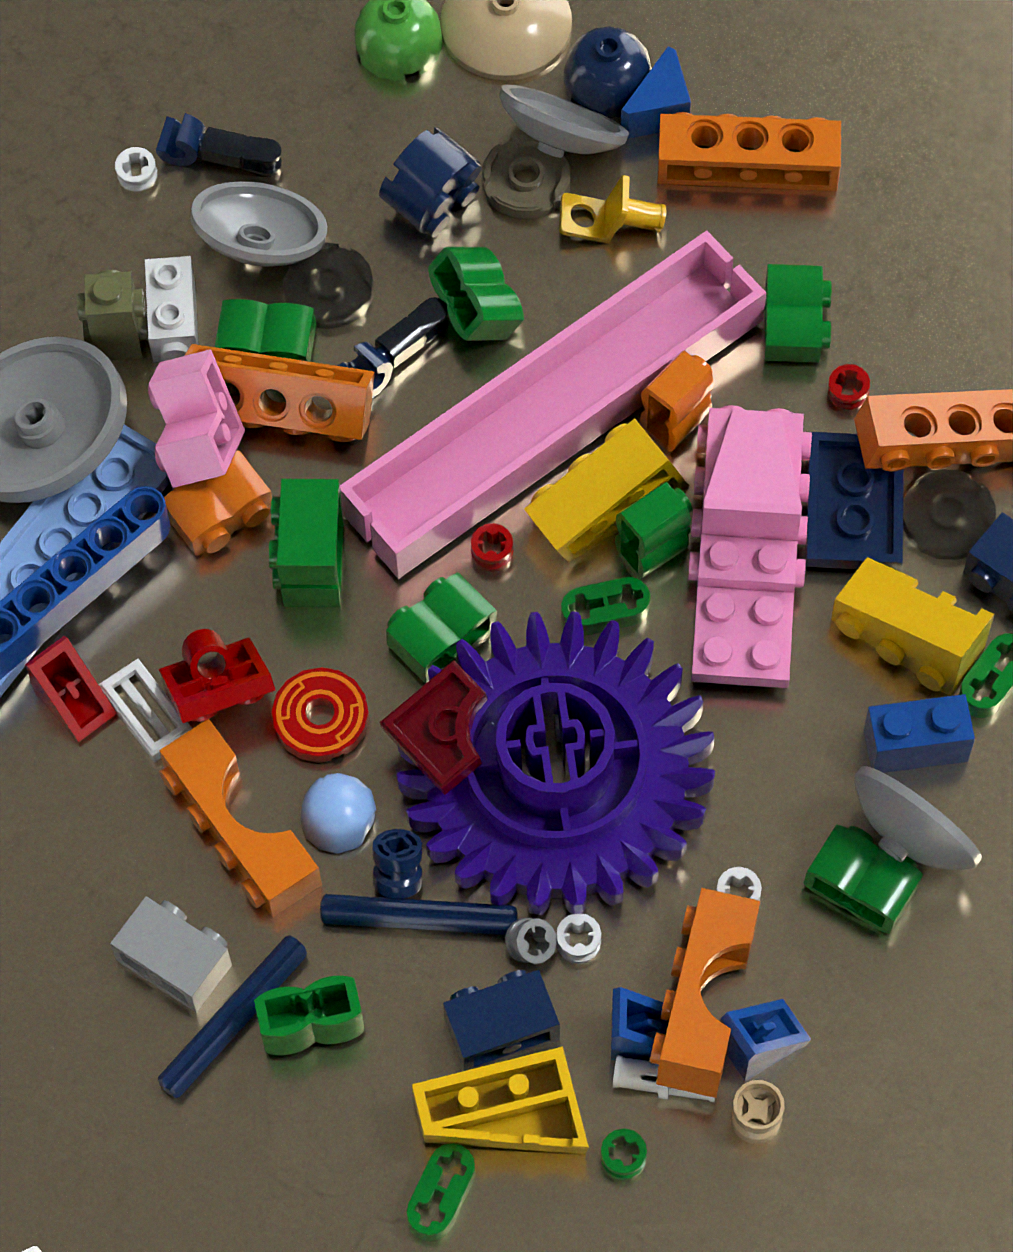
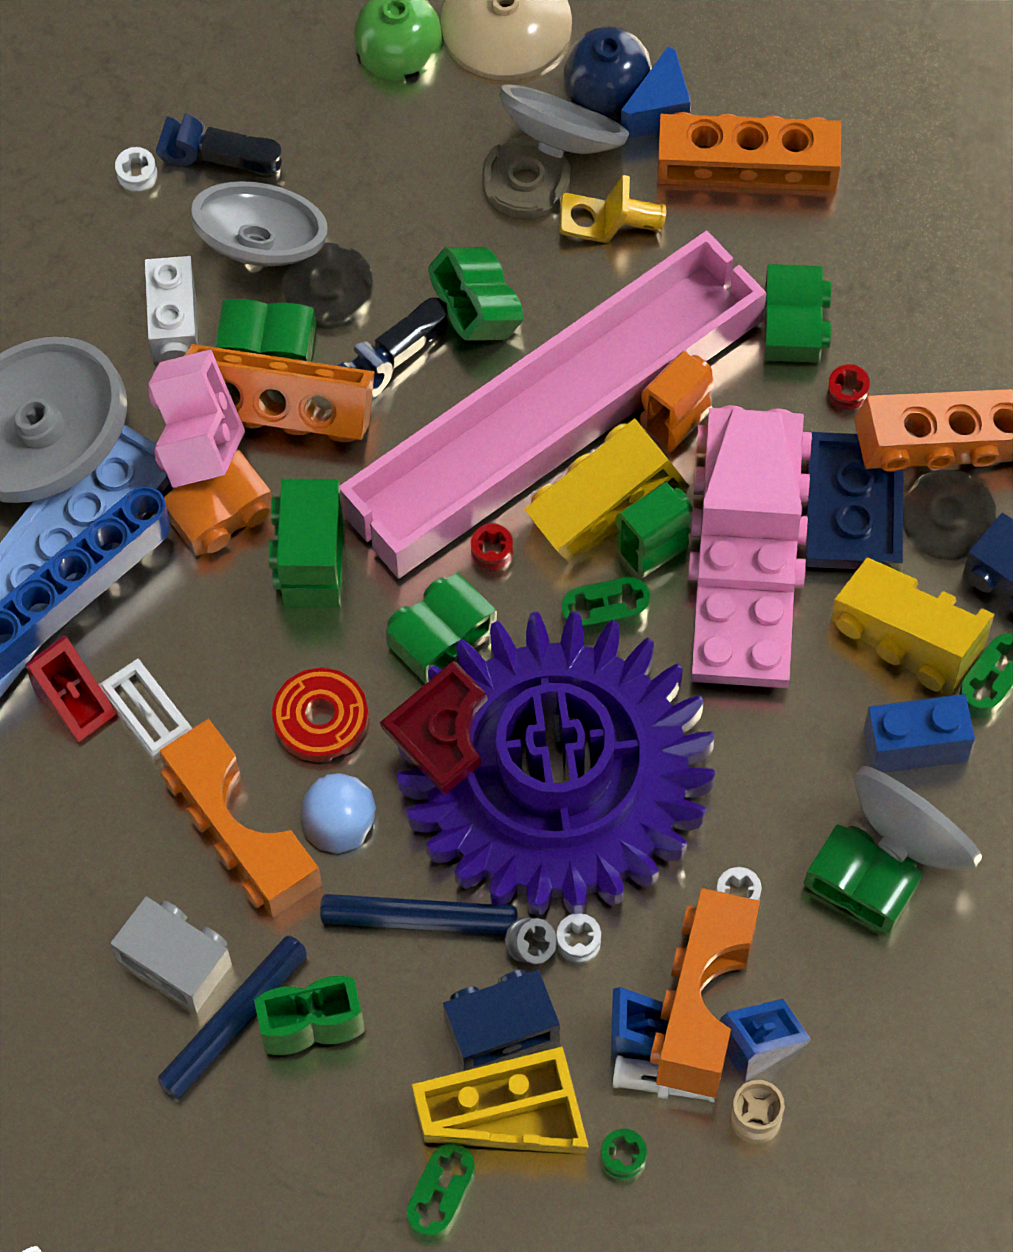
(113, 314): olive brick -> none
(230, 679): red plate -> none
(397, 855): dark blue wheel -> none
(431, 181): dark blue brick -> none

